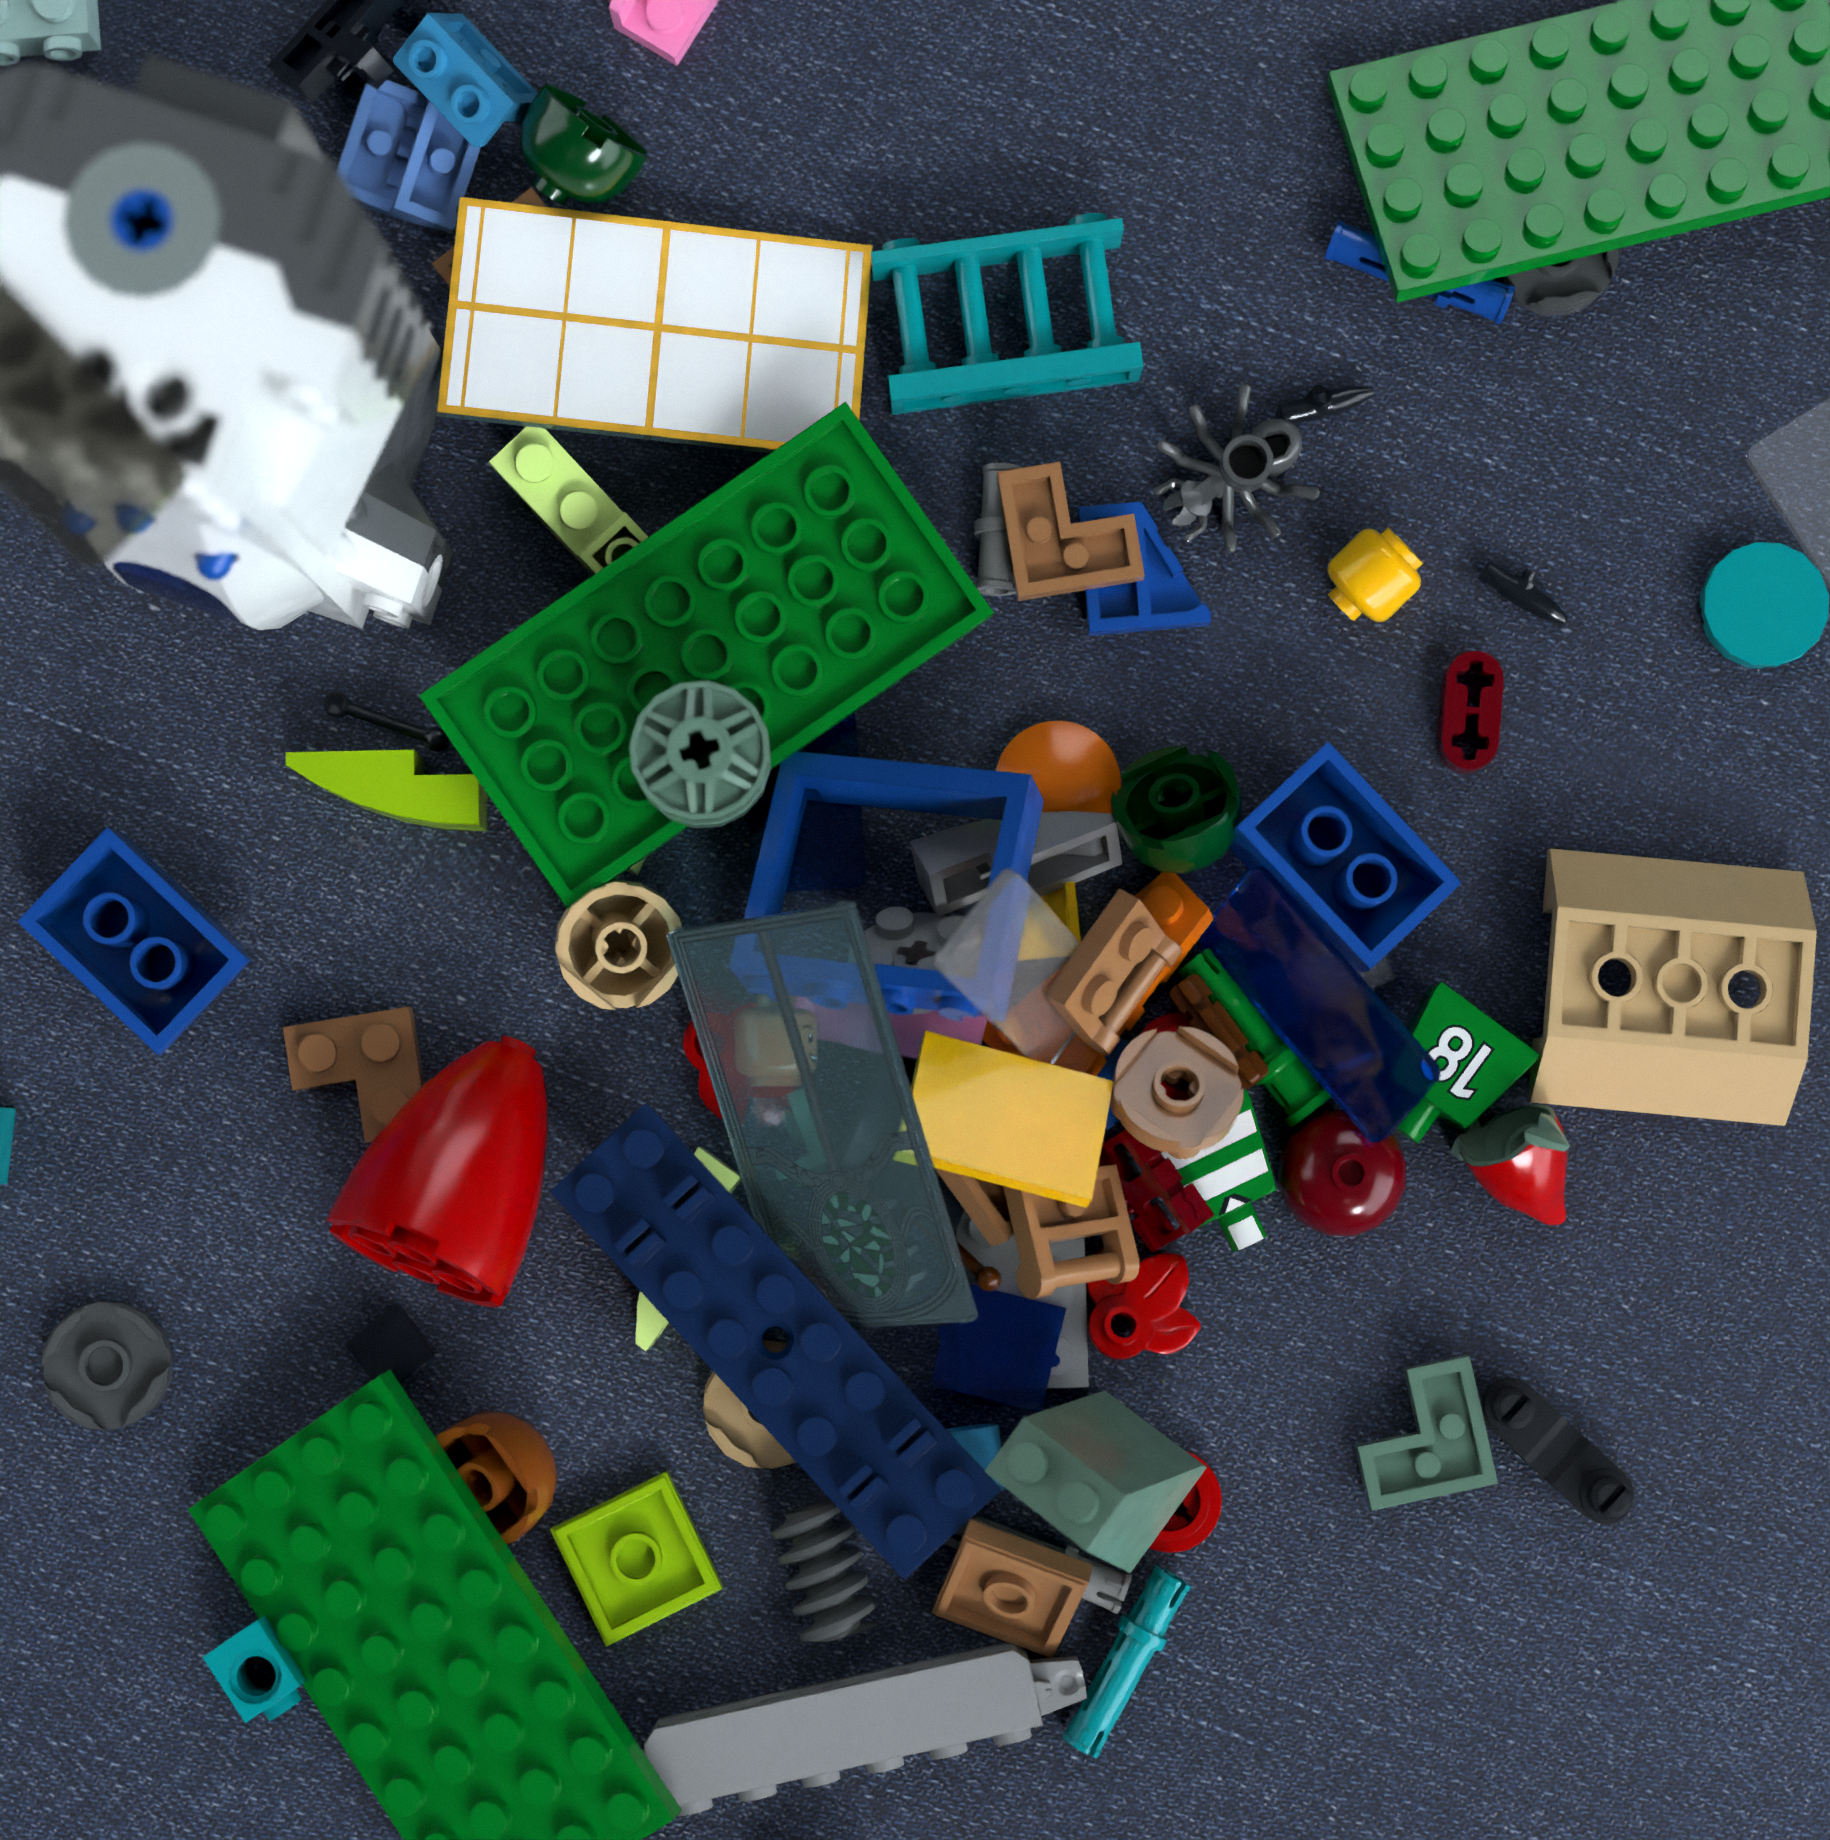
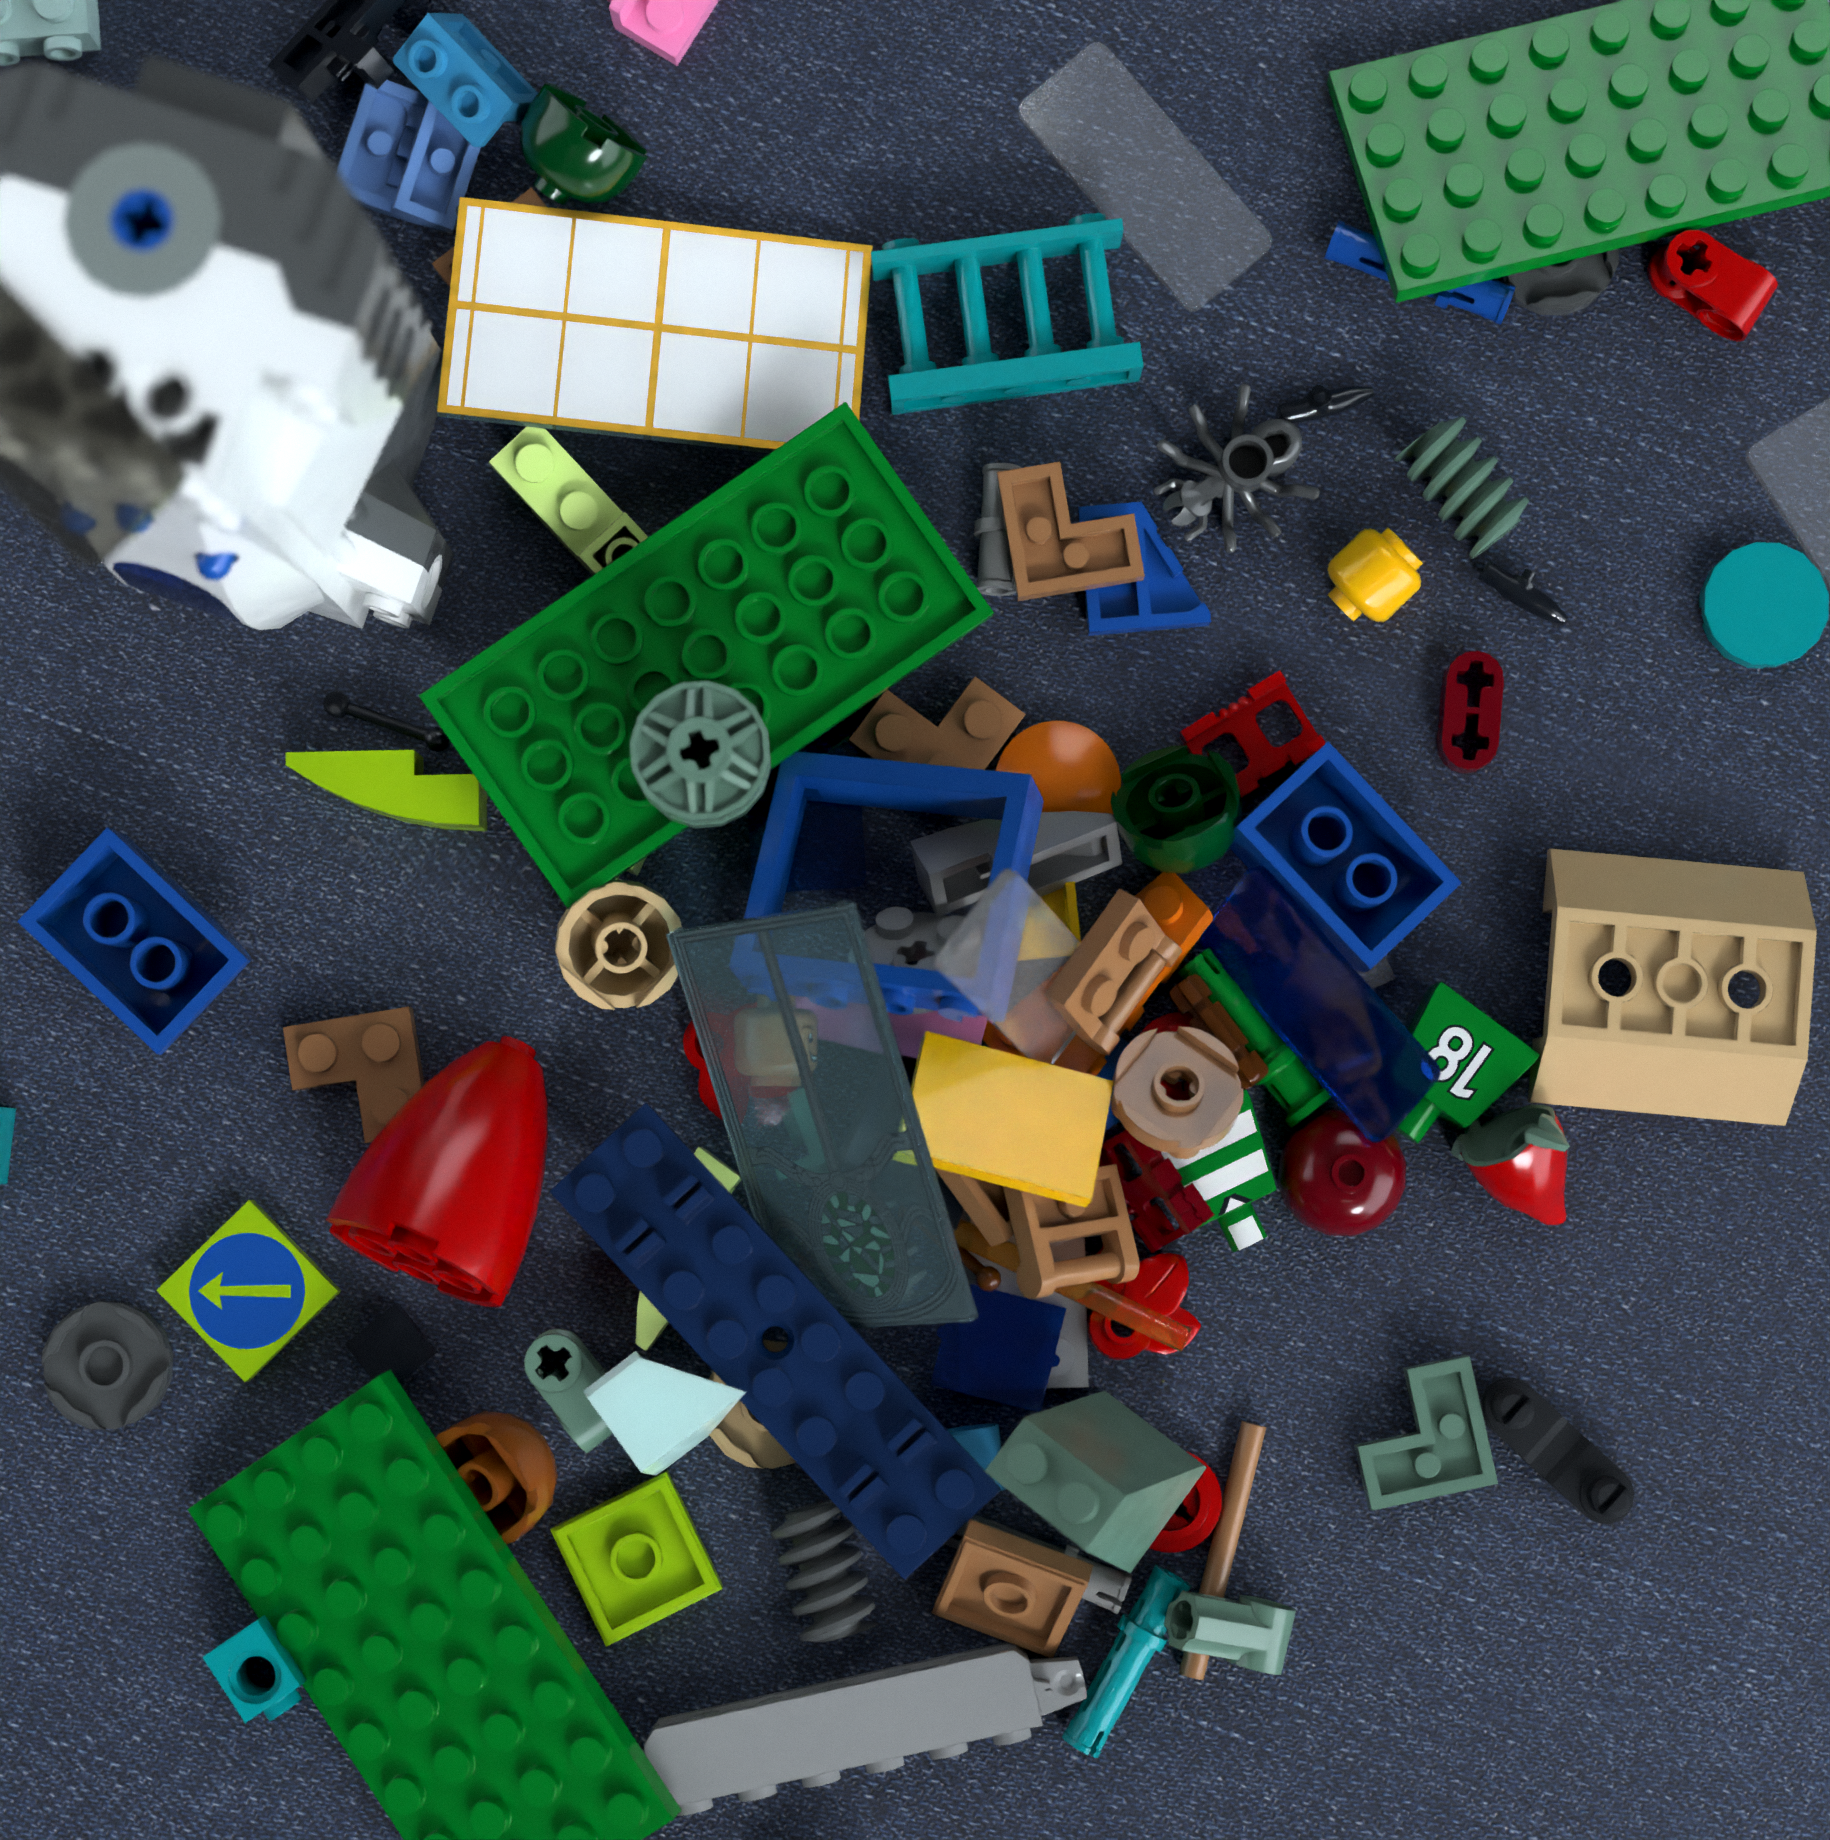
(249, 1290): none -> tile
(566, 1391): none -> sand green piece
(659, 1410): none -> light aqua slope
(964, 737): none -> medium nougat plate
(1087, 1294): none -> clear orange bar
(1147, 173): none -> clear piece
(1228, 1528): none -> medium nougat bar
(1240, 722): none -> red piece
(1243, 1632): none -> sand green piece
(1464, 484): none -> sand green piece
(1721, 285): none -> red piece

